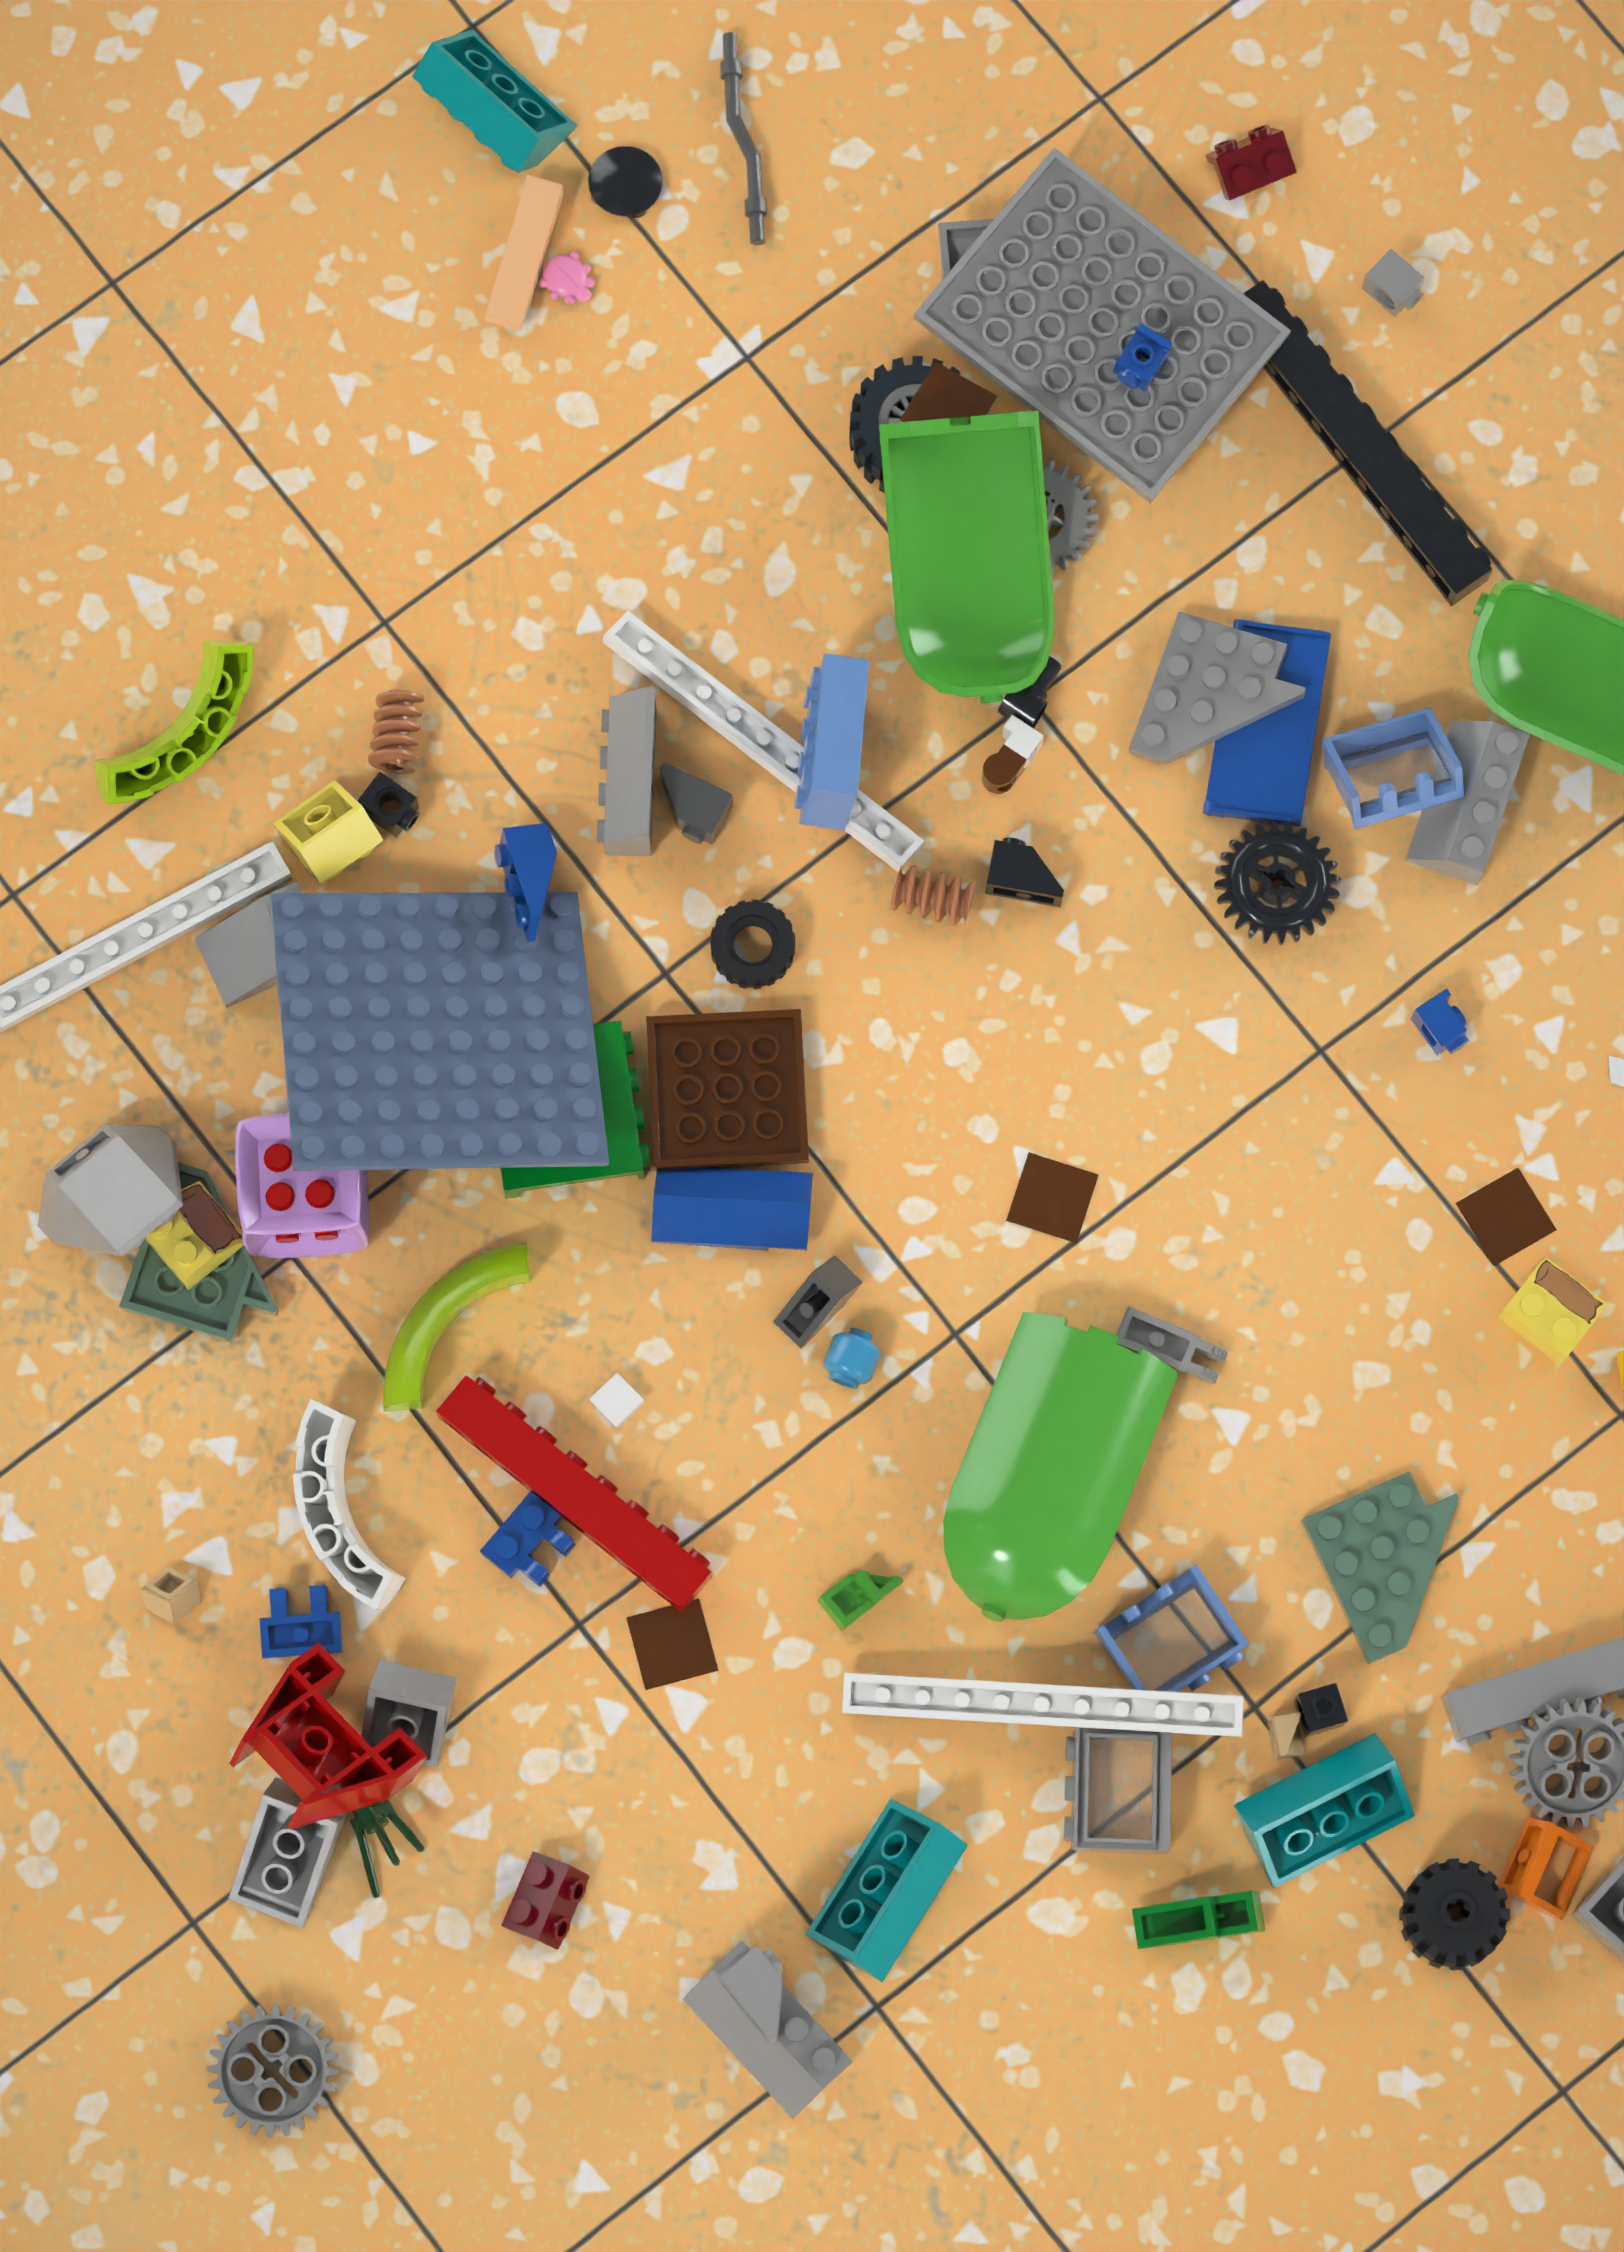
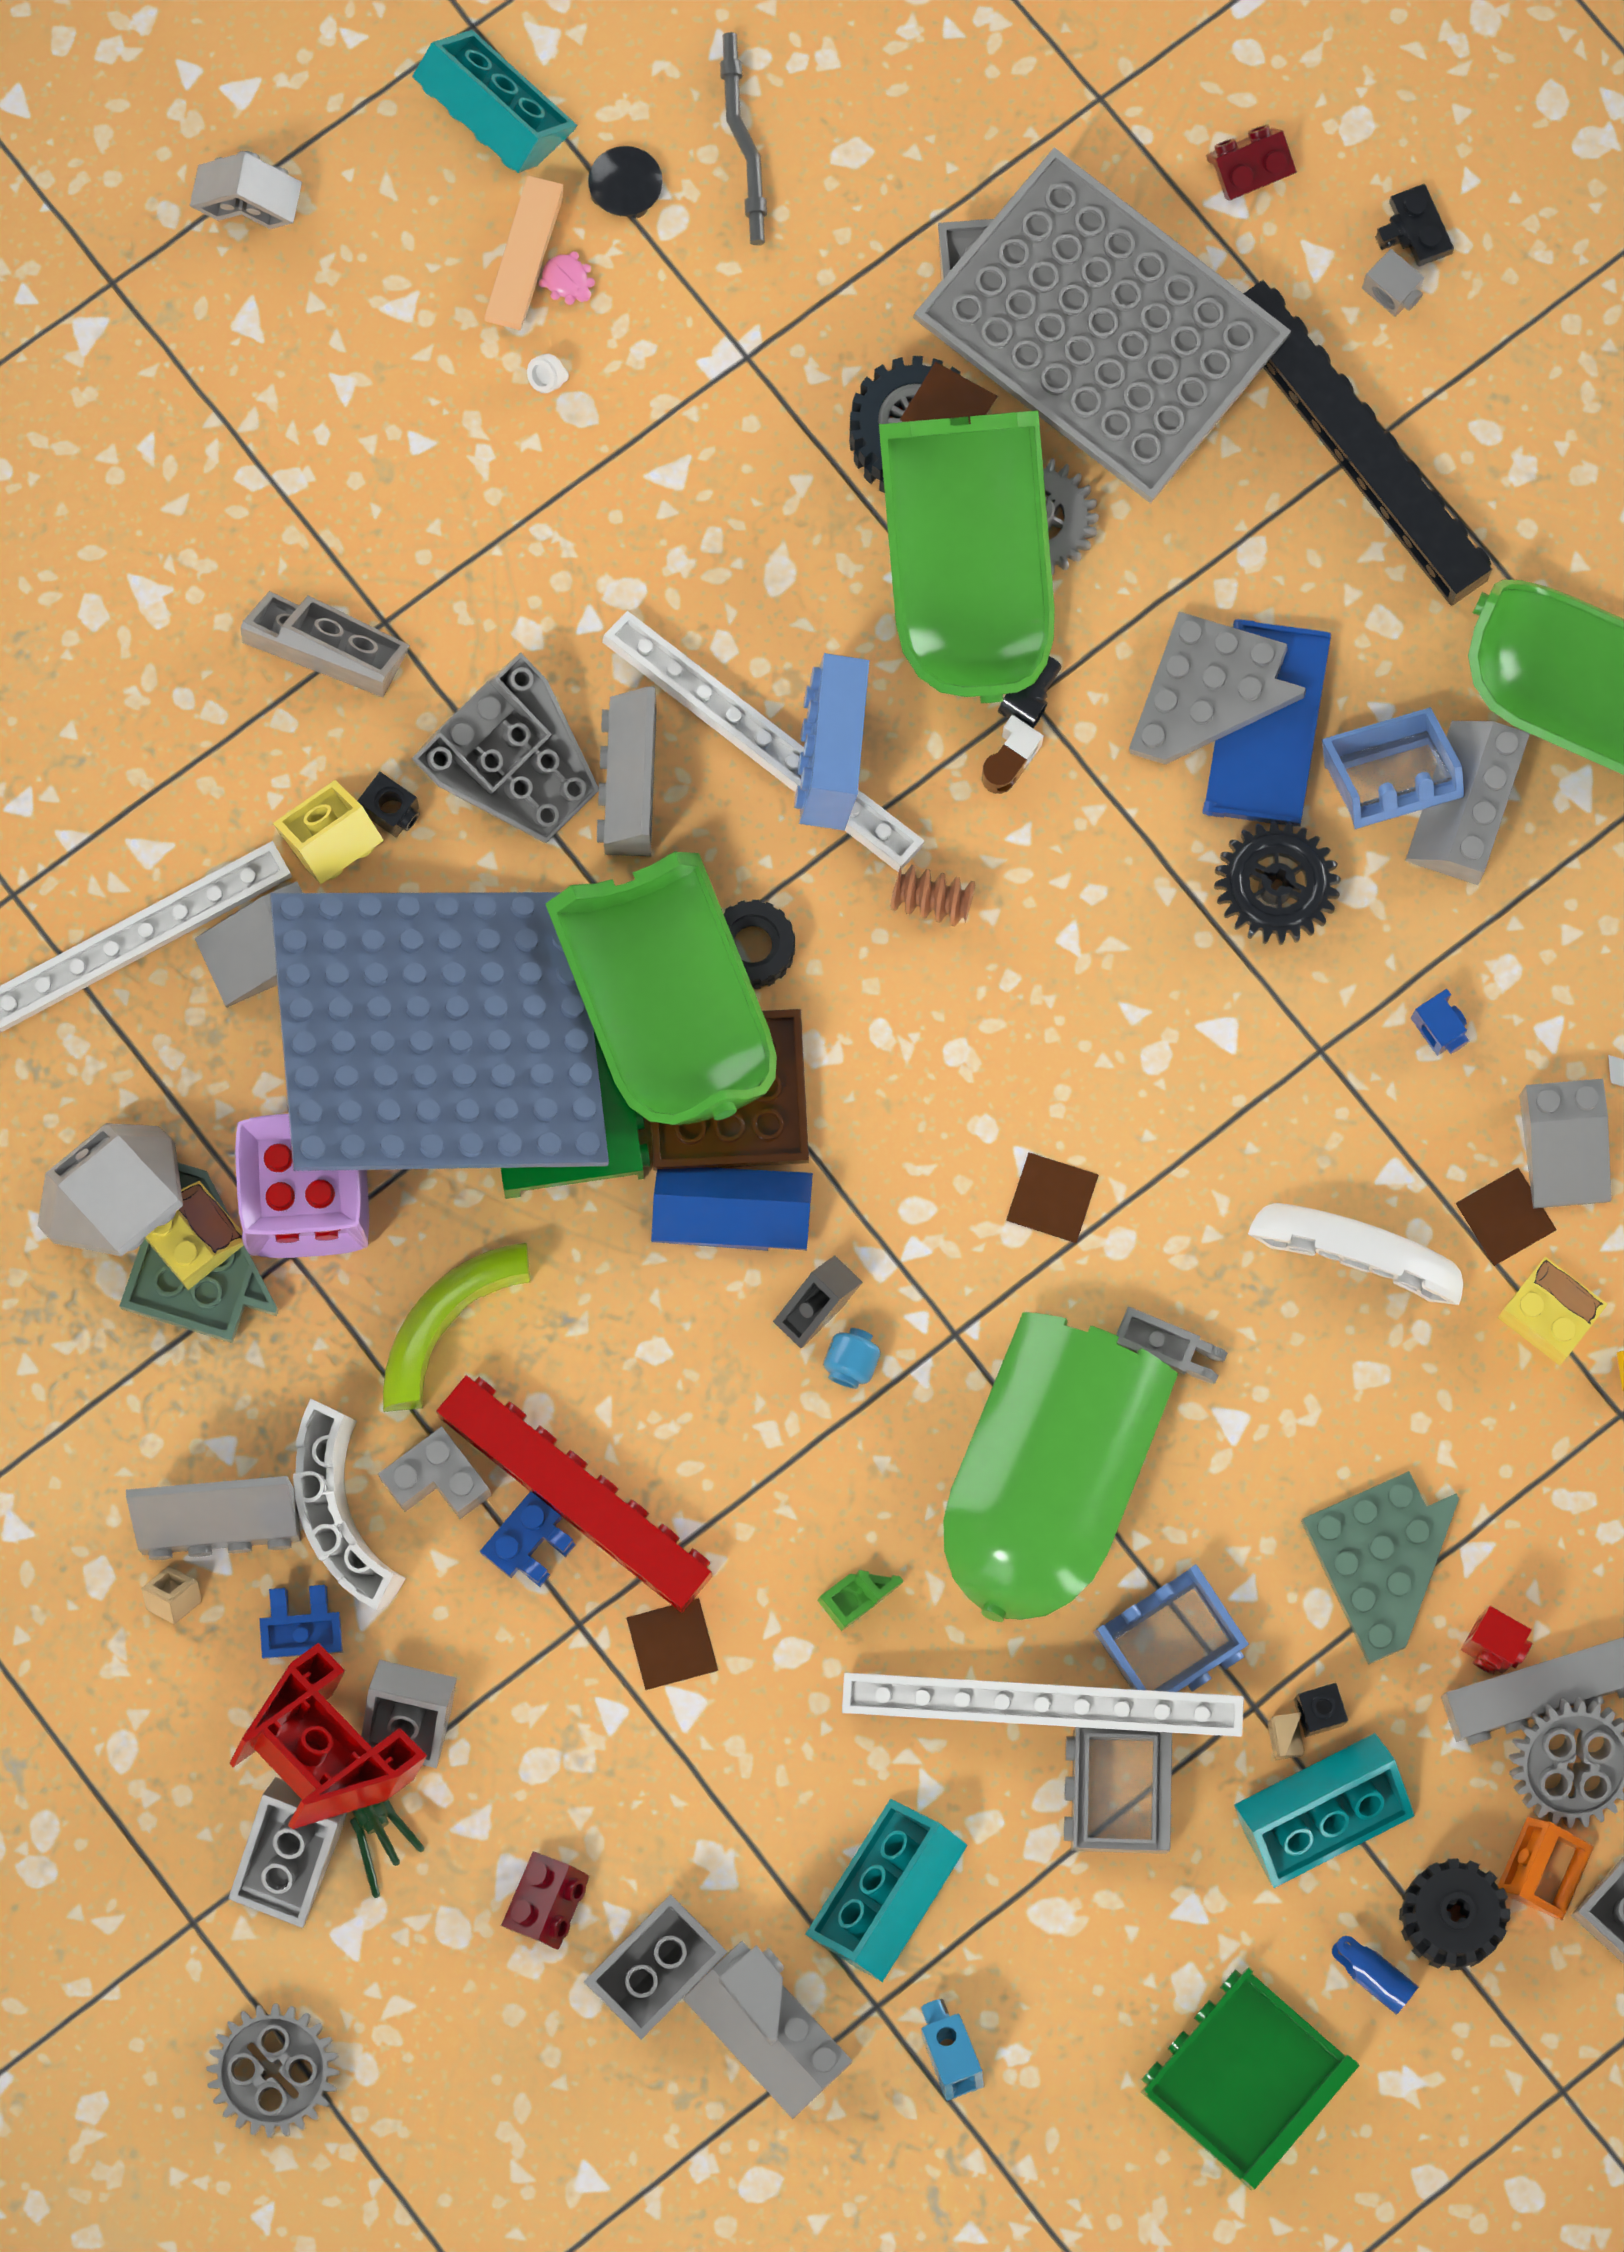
(193, 734): lime brick -> none
(214, 1517): none -> light grey slope
(246, 188): none -> light grey brick
(324, 641): none -> light grey slope
(393, 731): nougat piece -> none
(432, 1466): none -> light grey brick
(512, 754): none -> light grey wedge
(528, 865): blue slope -> none
(546, 373): none -> white tile
(616, 1400): white tile -> none
(655, 1966): none -> light grey slope
(667, 992): none -> bright green panel
(695, 804): dark grey slope -> none
(953, 2064): none -> dark azure torso
(1021, 874): black slope -> none
(1150, 346): blue brick -> none
(1198, 1919): green slope -> none
(1247, 2078): none -> green panel
(1359, 1247): none -> white brick
(1374, 1973): none -> blue piece
(1416, 226): none -> black hinge
(1497, 1642): none -> red brick
(1567, 1142): none -> light grey slope

